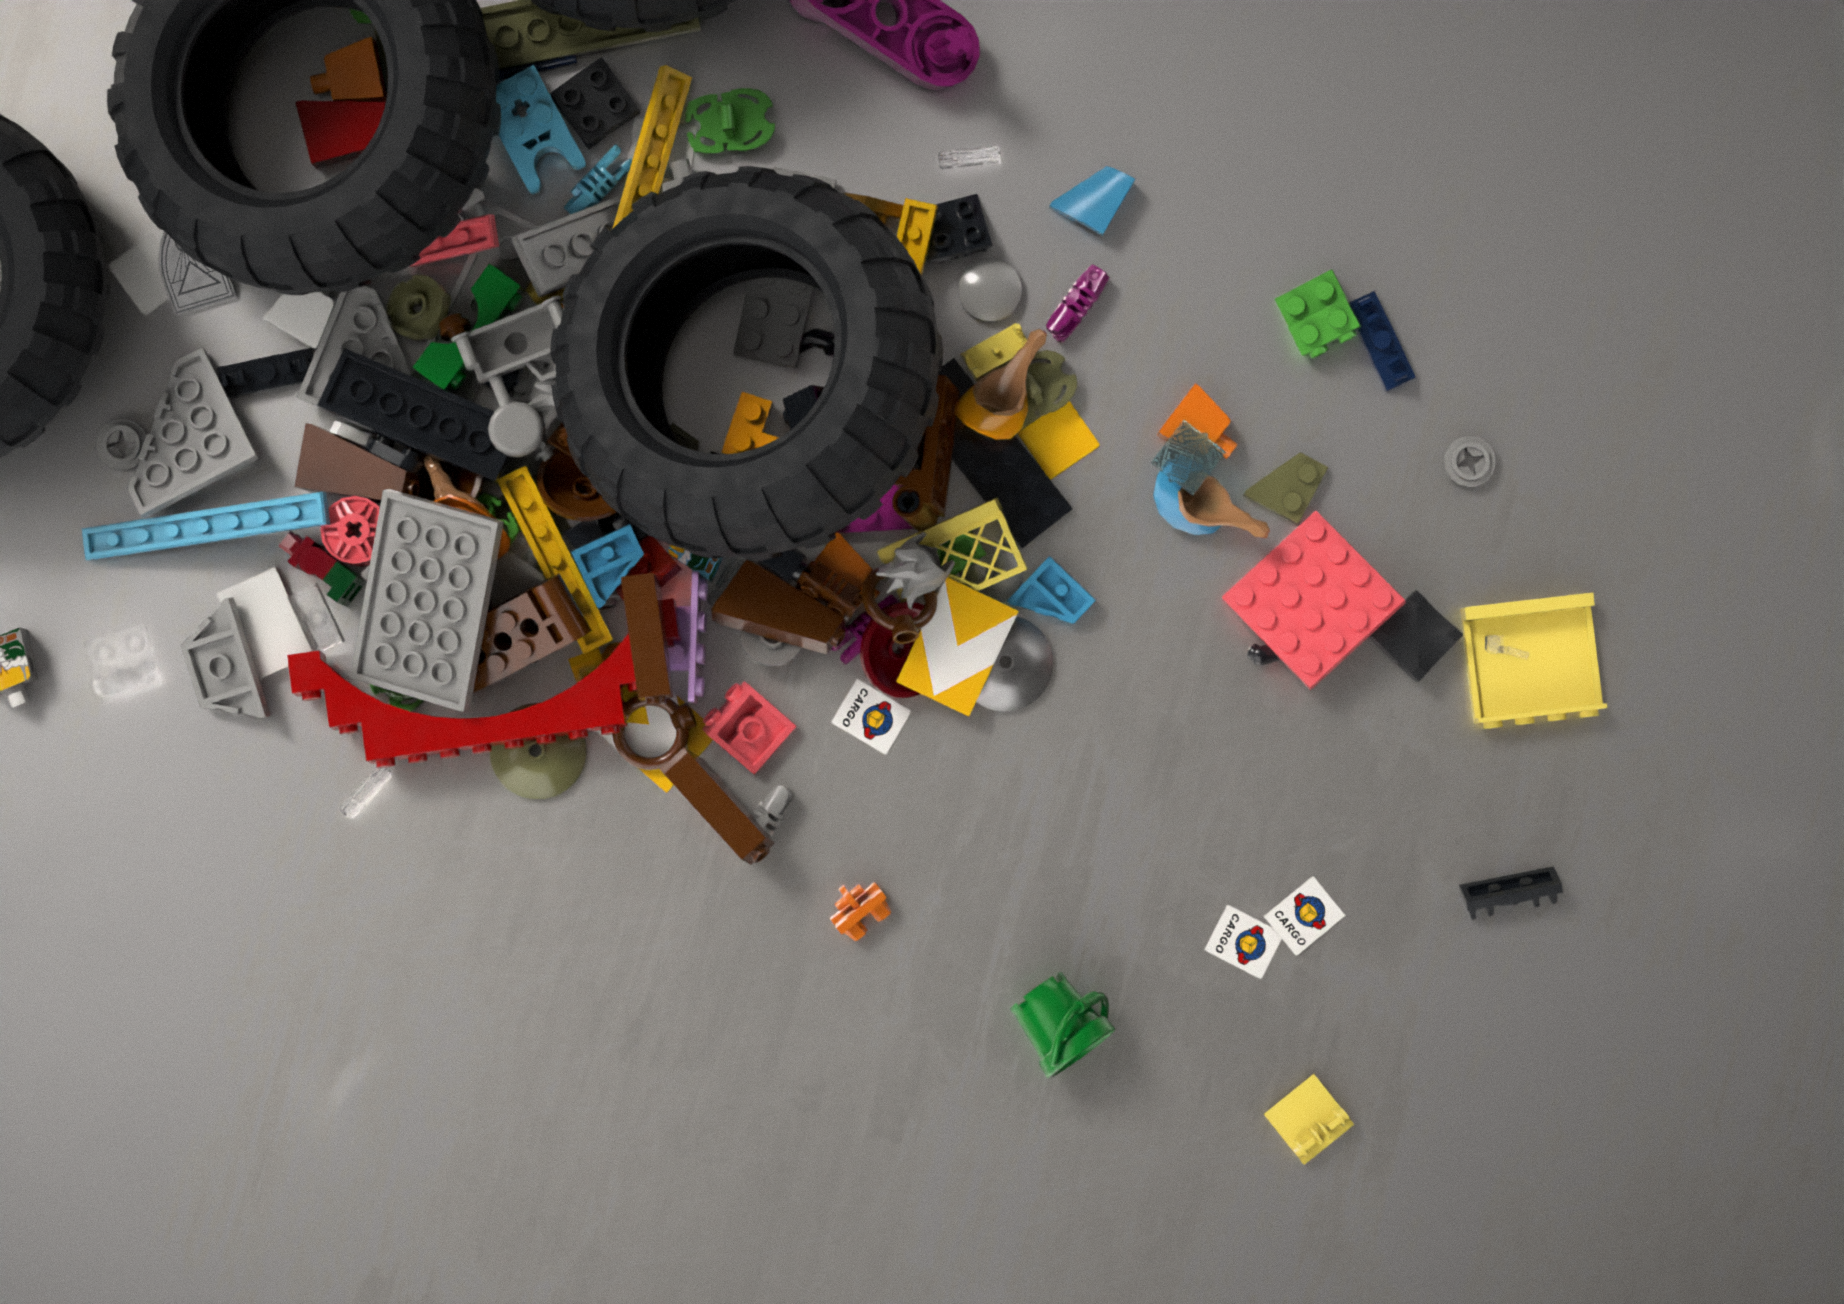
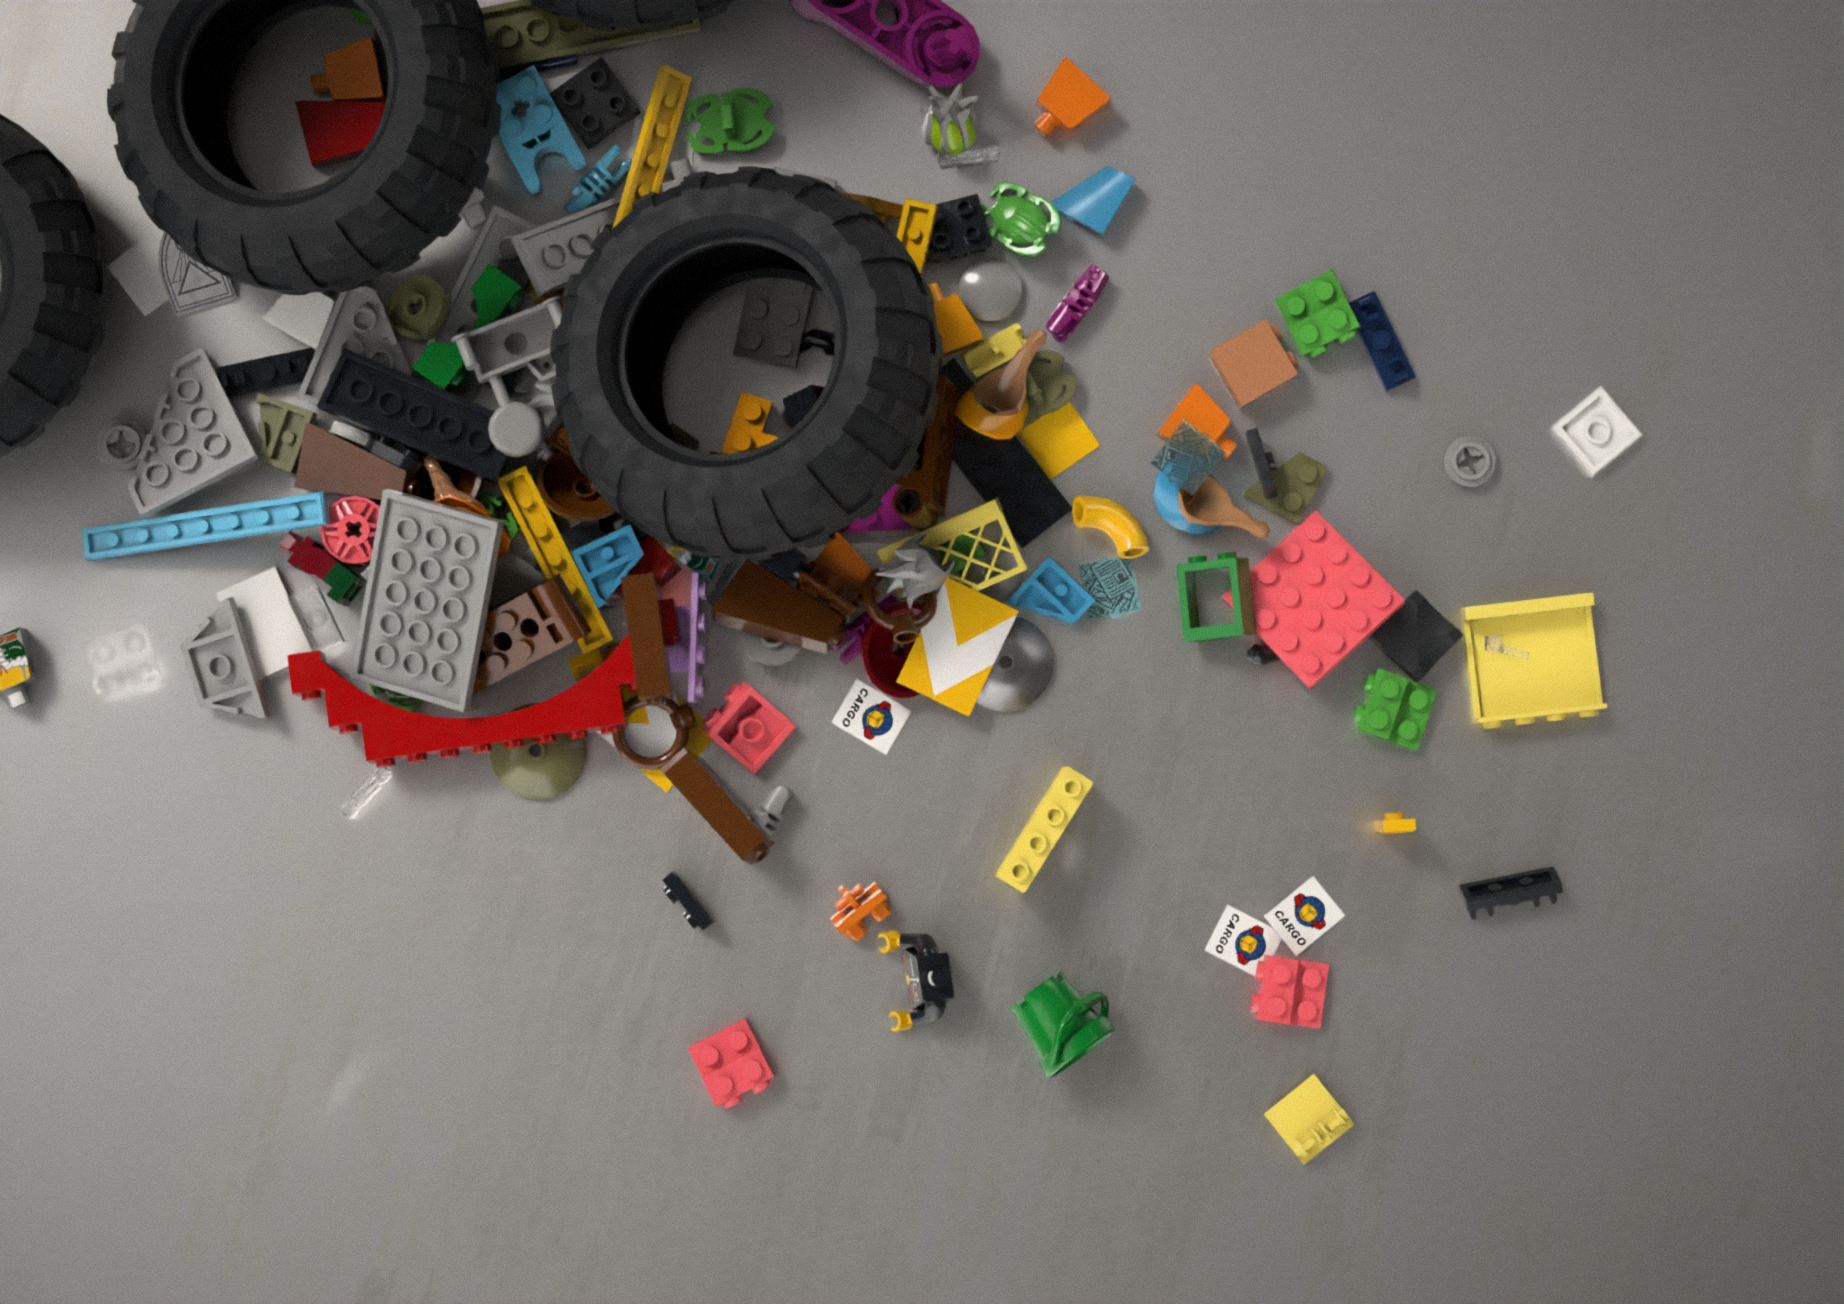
(282, 432): none -> olive wing
(453, 326): reddish brown plate -> none
(467, 238): coral tile -> none
(677, 891): none -> black plate
(732, 1064): none -> coral plate
(926, 975): none -> black torso
(950, 122): none -> light grey hair
(954, 322): none -> light orange torso
(1021, 219): none -> bright green shield
(1044, 828): none -> light yellow fence
(1069, 100): none -> orange torso
(1111, 584): none -> clear light blue piece
(1114, 520): none -> yellow cylinder
(1241, 597): none -> green window
(1253, 363): none -> nougat piece
(1263, 462): none -> black plate
(1290, 991): none -> coral plate
(1394, 709): none -> bright green plate
(1395, 824): none -> yellow plate
(1596, 431): none -> white tile

